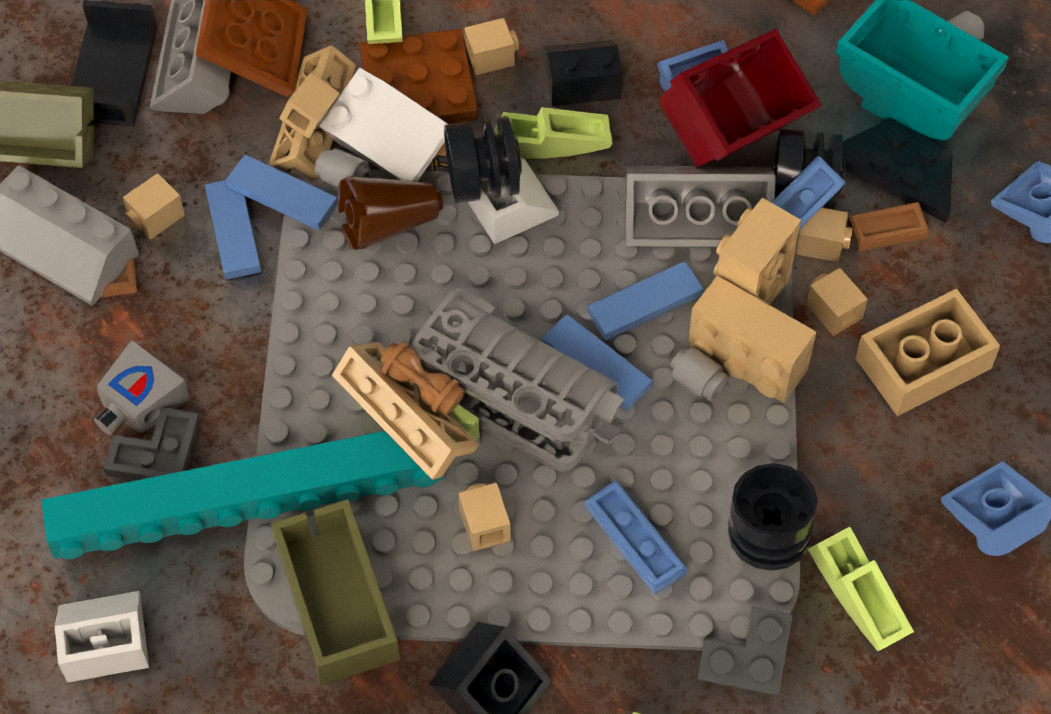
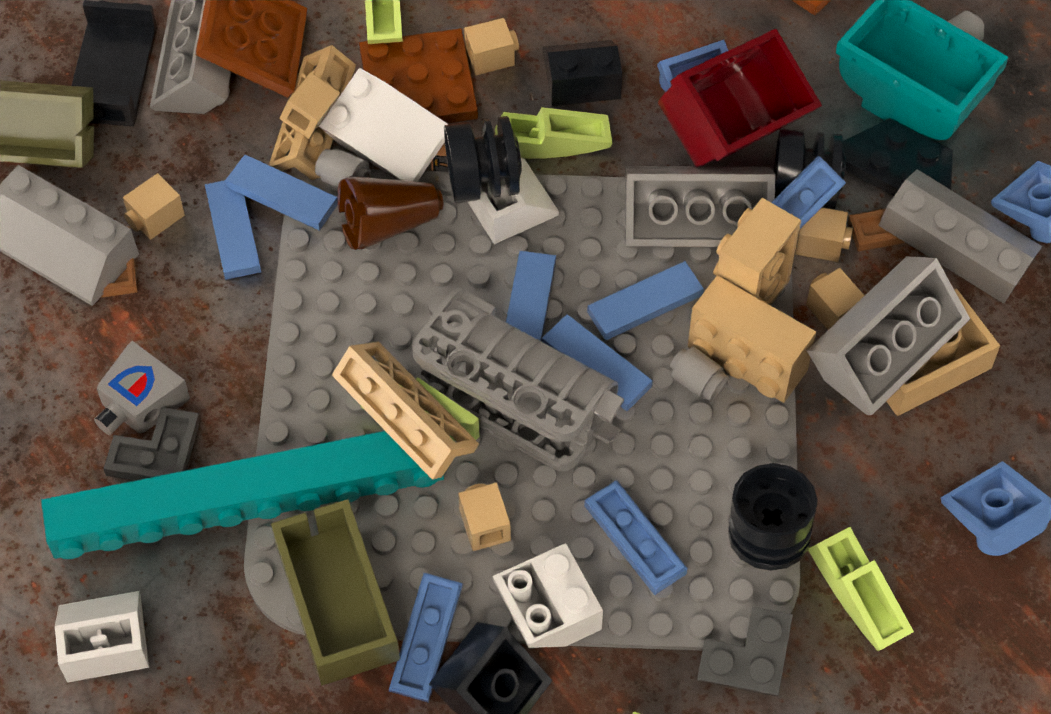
(426, 637): none -> medium blue tile
(435, 388): medium nougat piece -> none
(531, 292): none -> medium blue tile
(550, 599): none -> white slope
(889, 333): none -> light grey slope
(959, 235): none -> light grey slope

